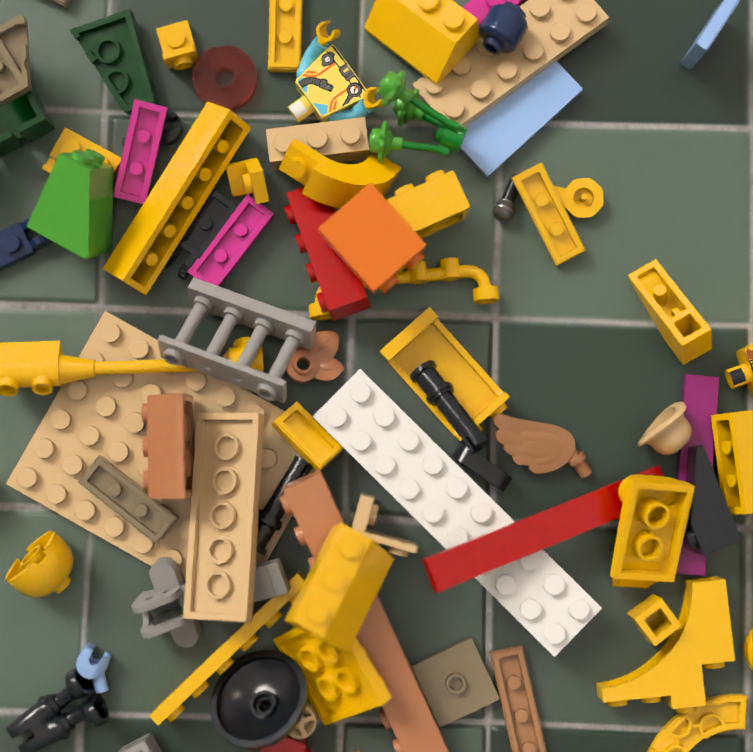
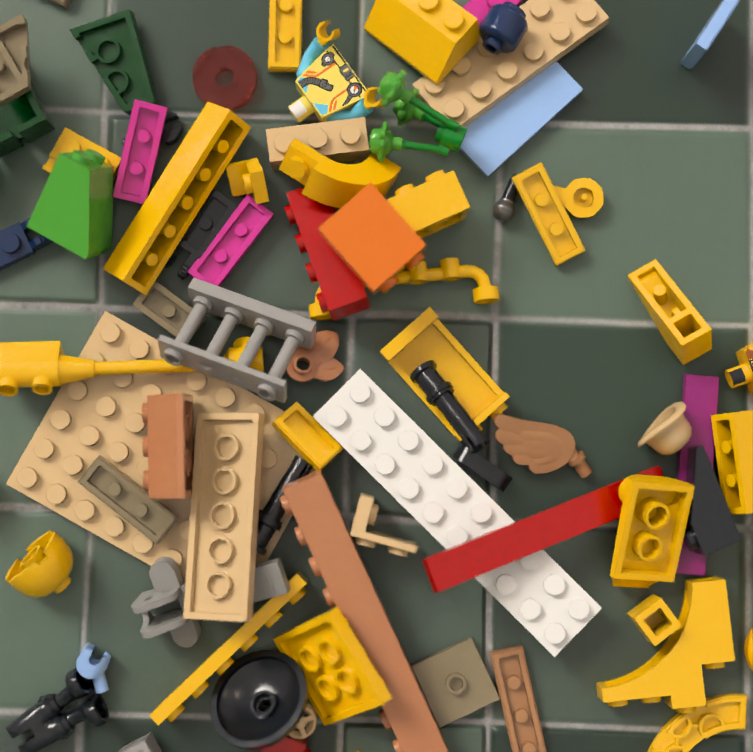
(165, 308): none -> dark tan plate
(177, 45): yellow bracket -> none
(340, 587): yellow slope -> none

